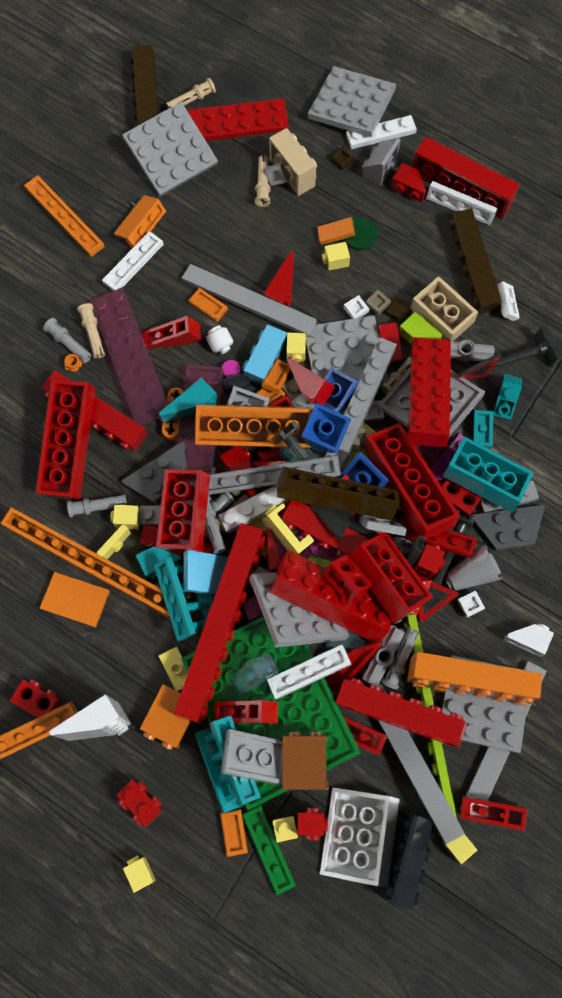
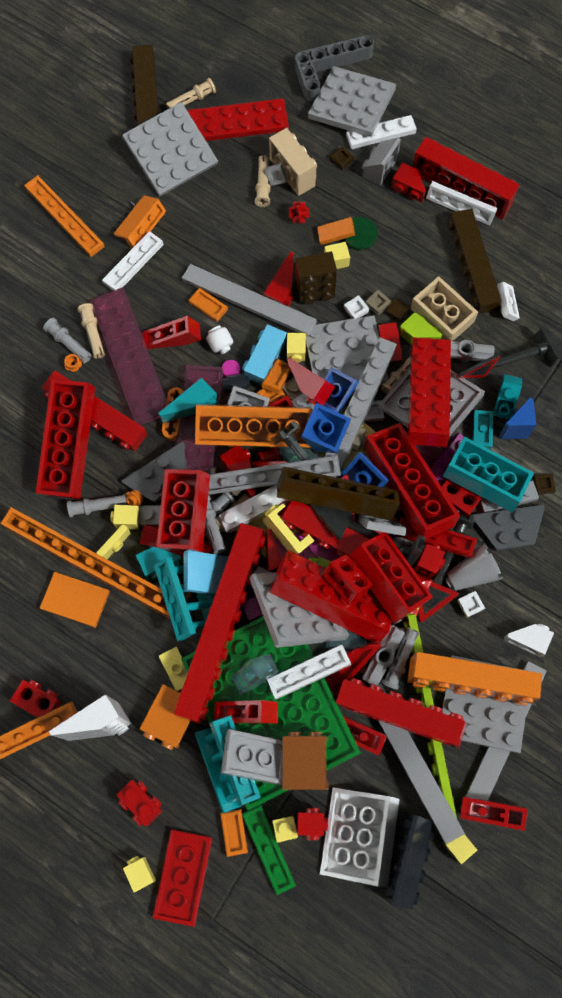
(134, 498): none -> orange plate
(182, 878): none -> red tile
(299, 212): none -> red gear
(315, 277): none -> dark brown brick
(327, 56): none -> dark grey beam
(521, 424): none -> blue slope
(544, 484): none -> dark brown tile

